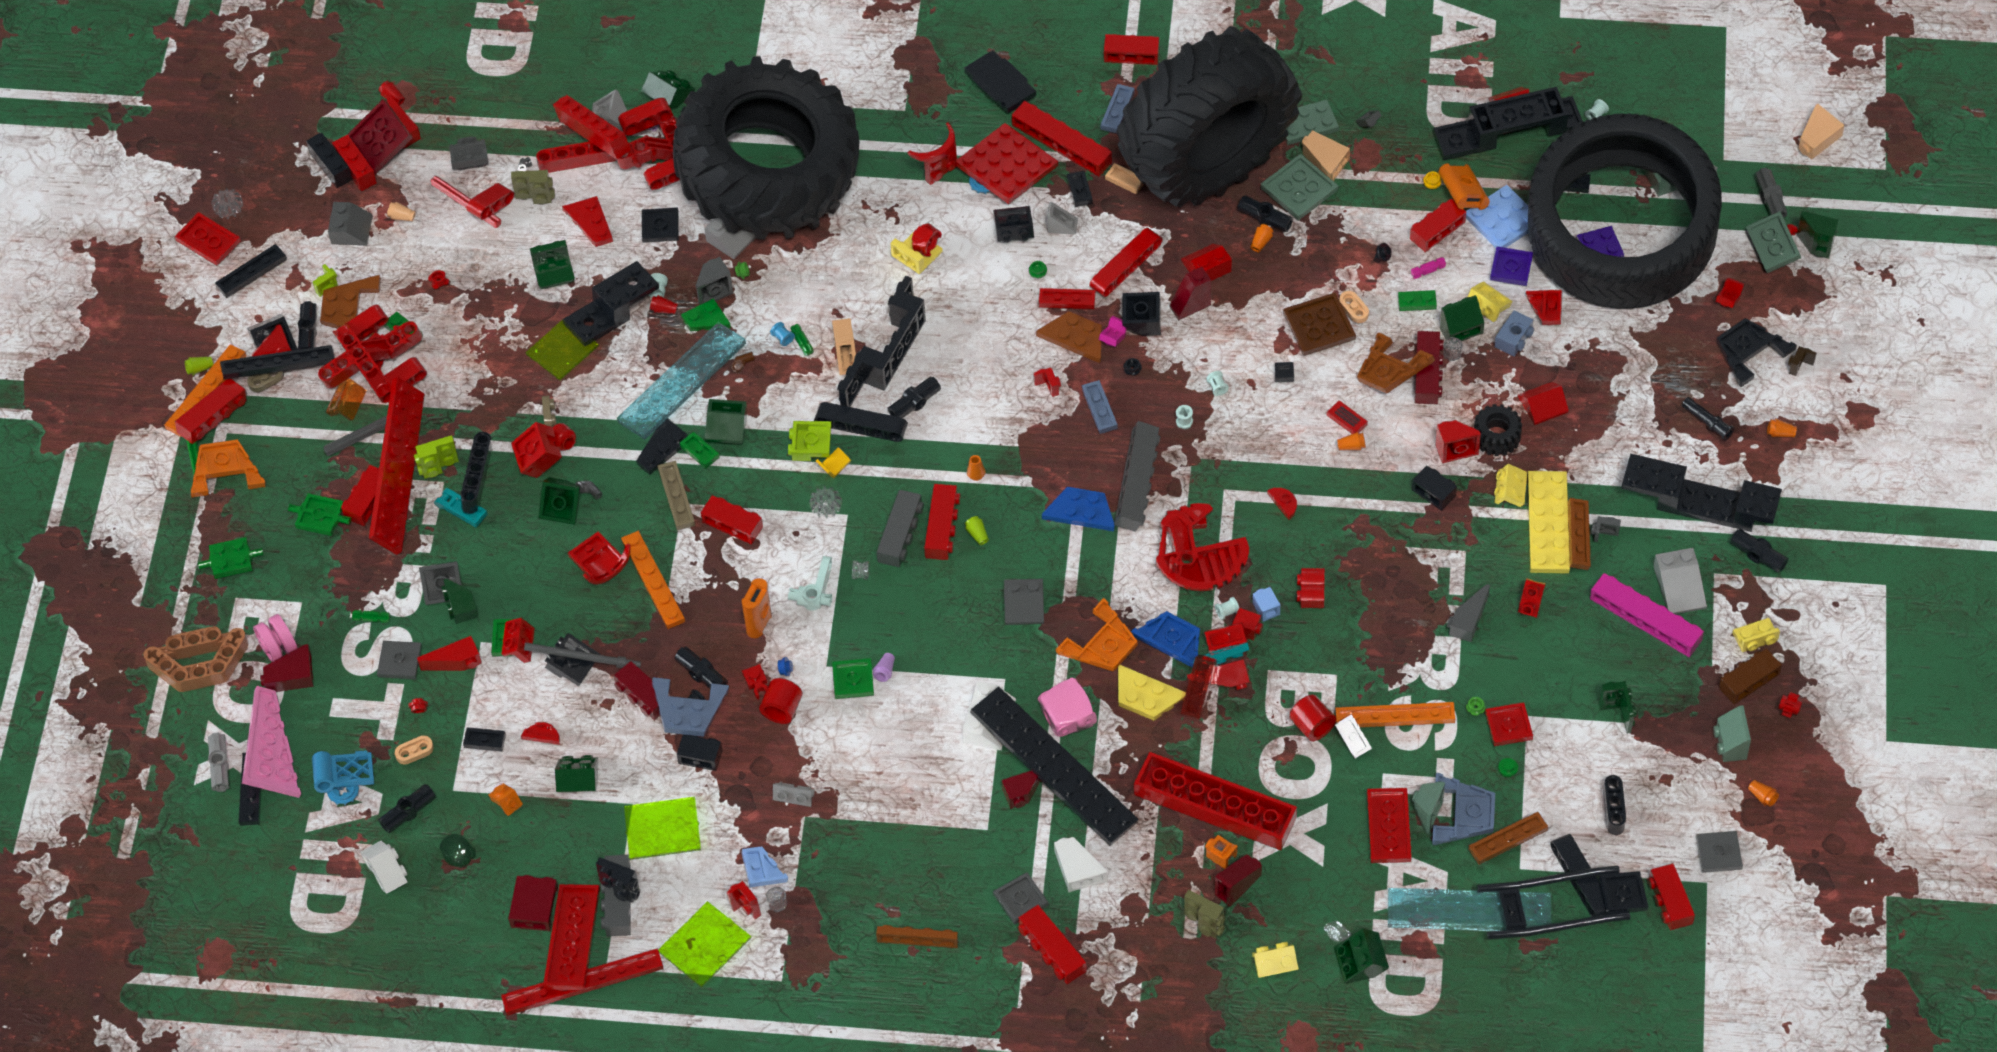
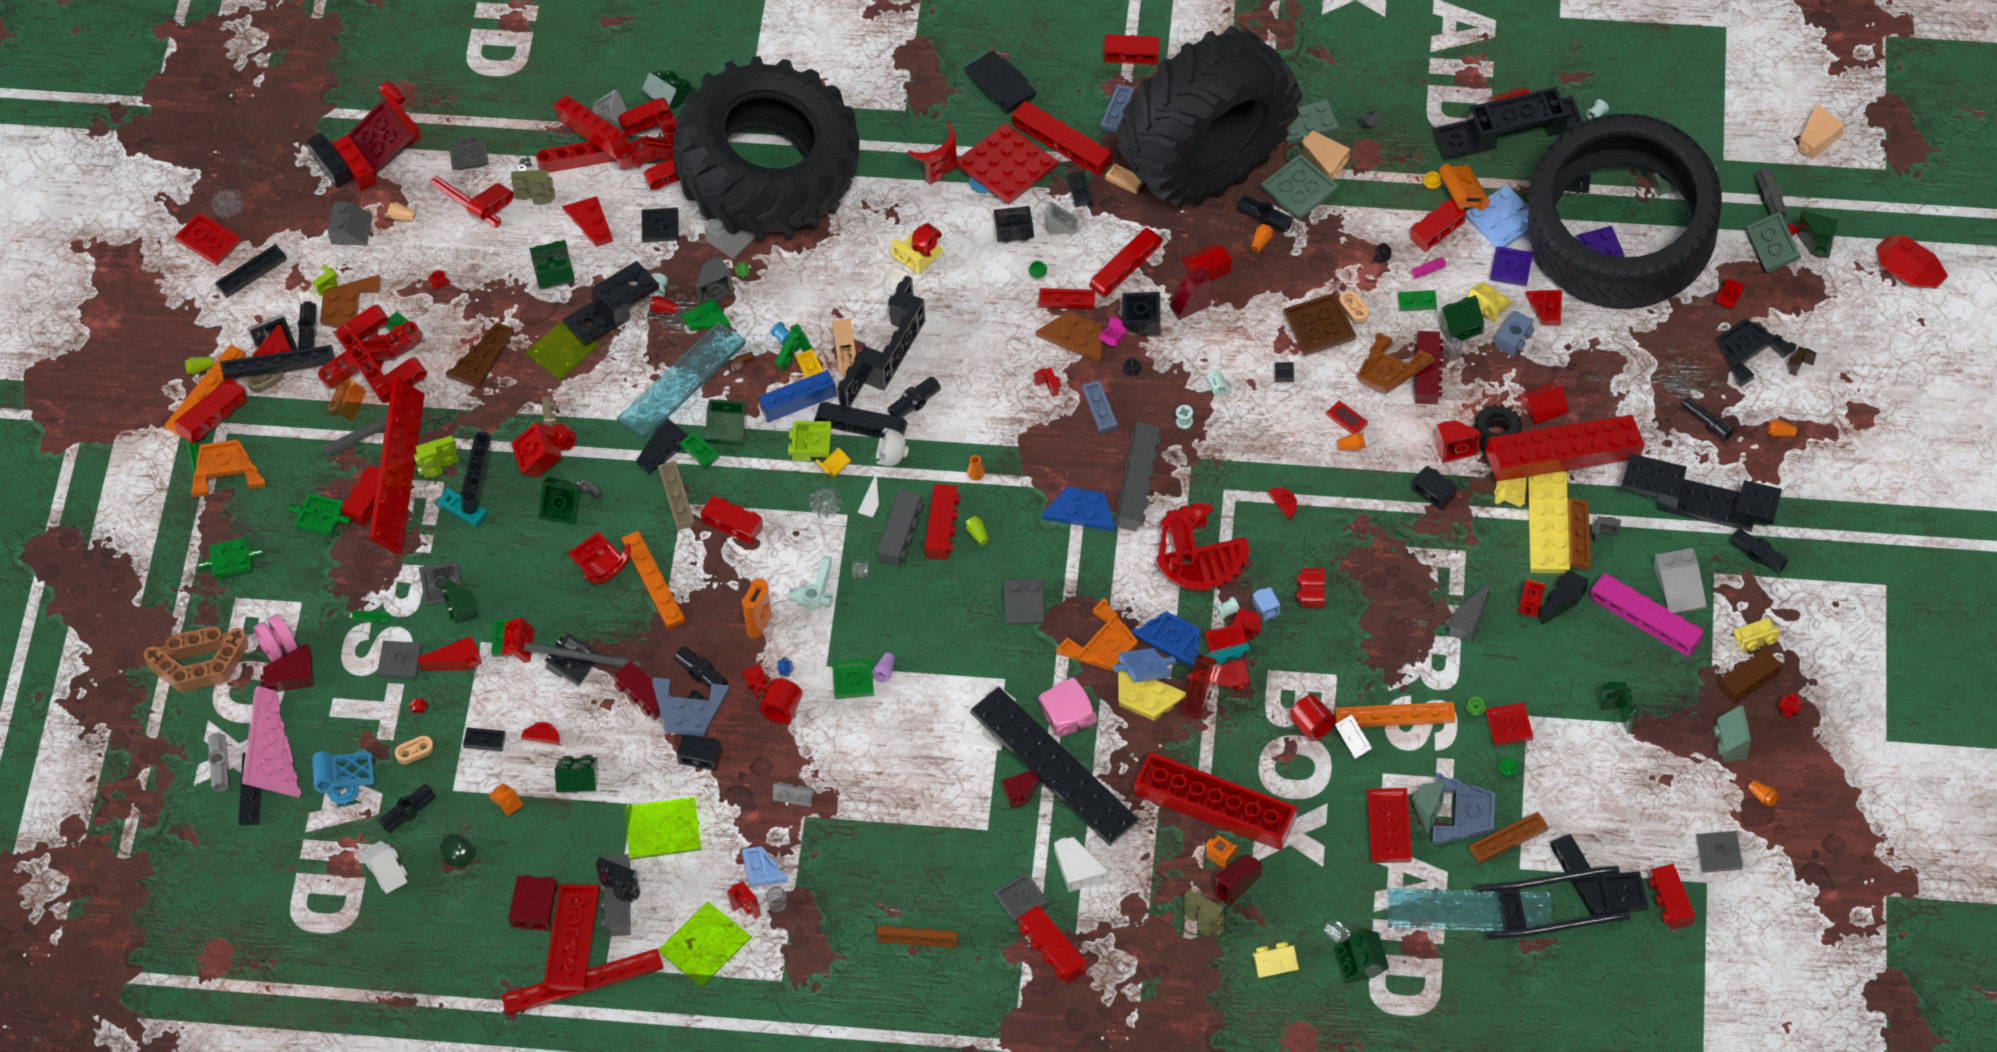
(481, 357): none -> reddish brown wing
(786, 354): none -> green plate
(797, 396): none -> blue brick
(808, 363): none -> yellow plate
(870, 501): none -> white sticker
(891, 448): none -> white cylinder
(1144, 665): none -> medium blue plate
(1564, 447): none -> red brick
(1567, 595): none -> black slope
(1614, 813): black beam -> none
(1910, 262): none -> red wedge

